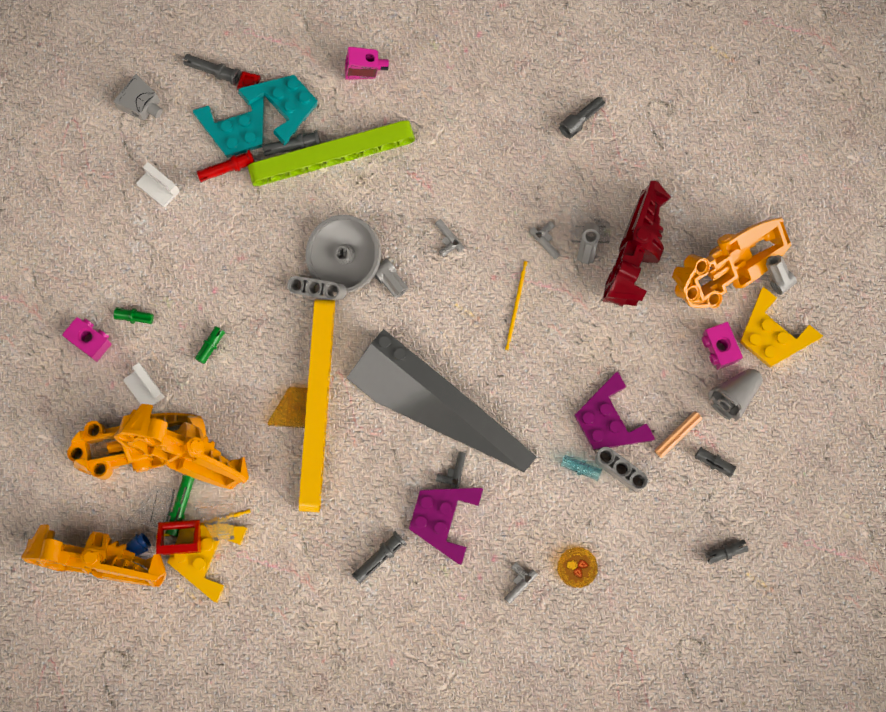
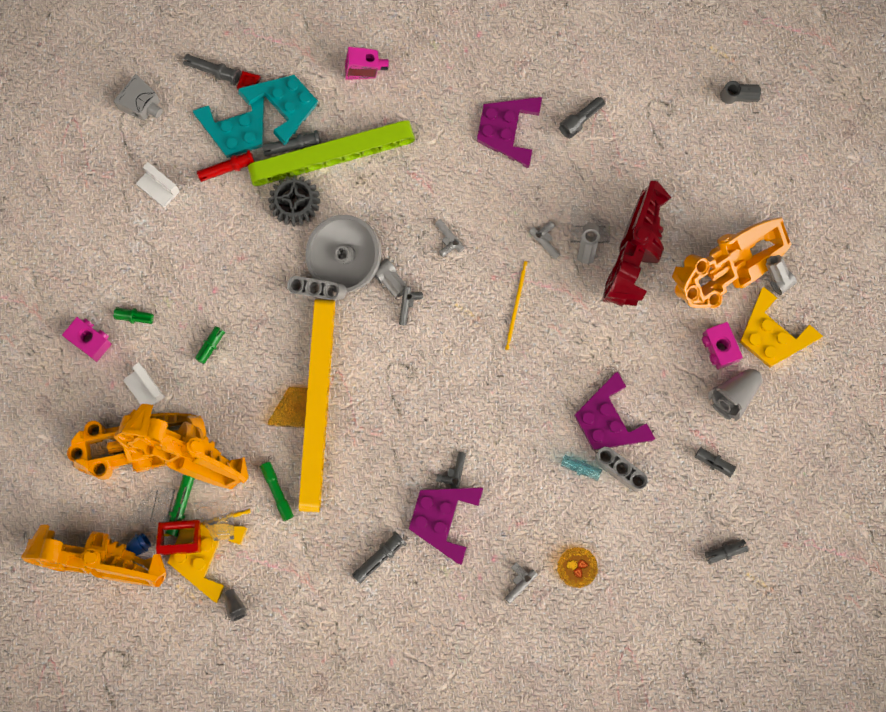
(235, 608): none -> flat silver cone
(280, 199): none -> dark grey gear
(281, 503): none -> green piece
(407, 301): none -> dark grey hose
(411, 387): dark grey wedge -> none
(499, 127): none -> magenta wing
(678, 434): light nougat axle -> none
(741, 92): none -> dark grey piece

